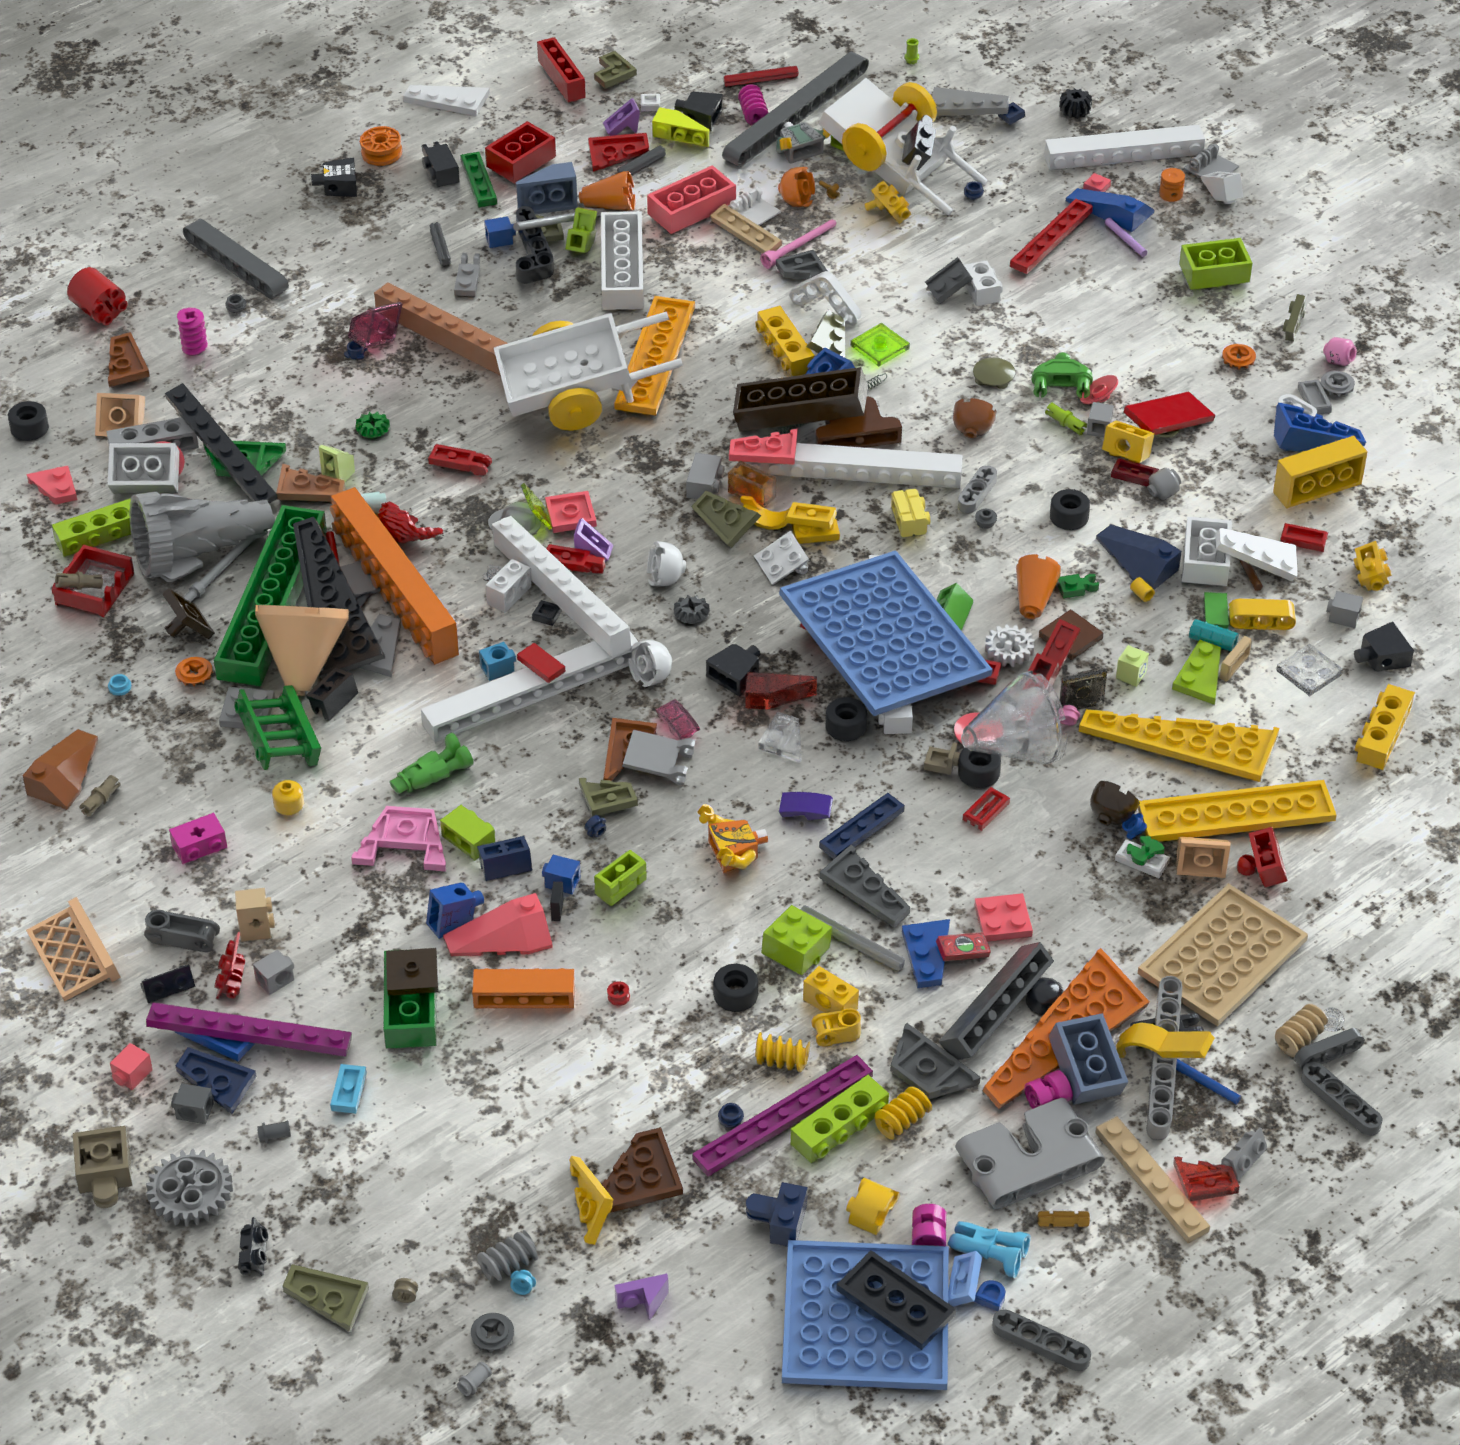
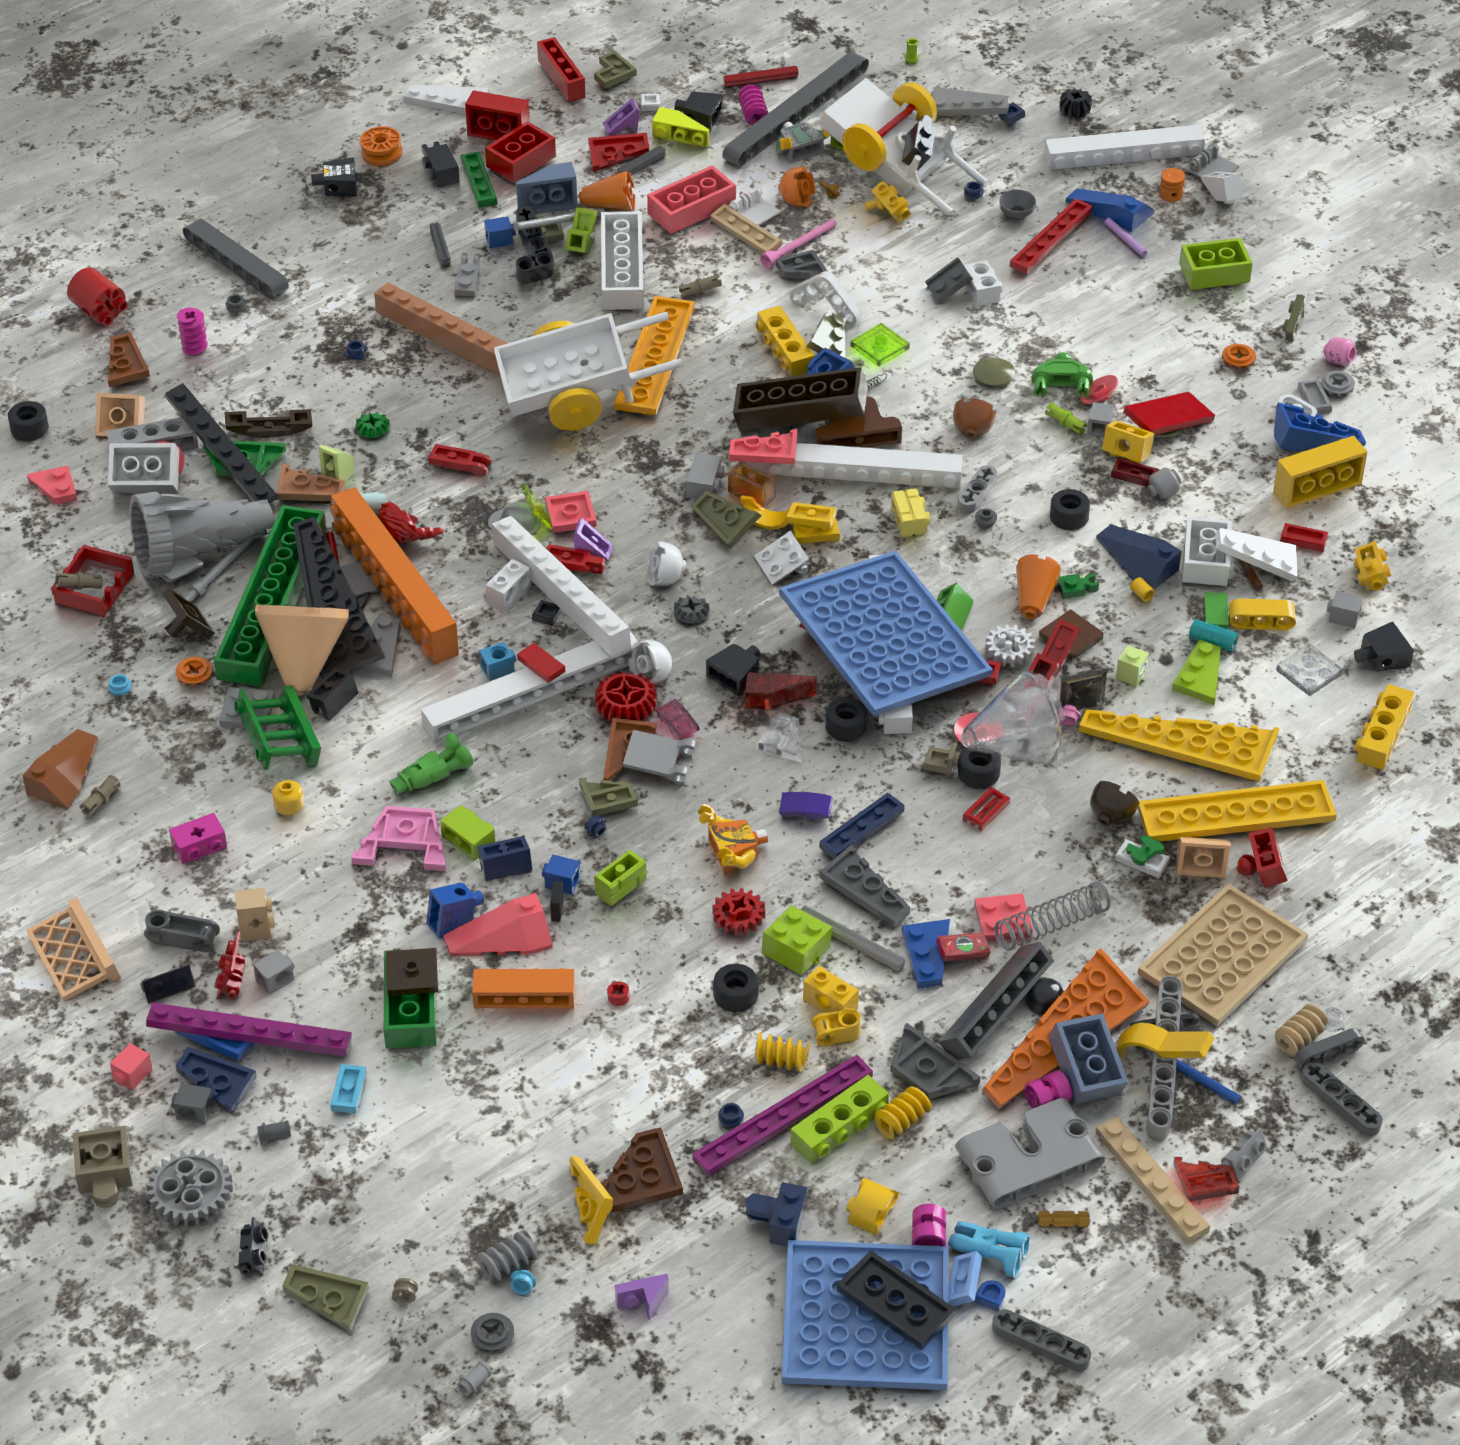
(93, 528): lime brick -> none
(268, 426): none -> dark brown slope
(375, 325): clear pink slope -> none
(494, 115): none -> red brick
(639, 696): none -> red gear
(700, 286): none -> dark tan pin
(738, 911): none -> red gear
(1011, 932): none -> light grey piece
(1017, 200): none -> dark grey piece
(1097, 183): coral plate -> none
(1134, 826): blue plate -> none
(1235, 658): tan tile -> none

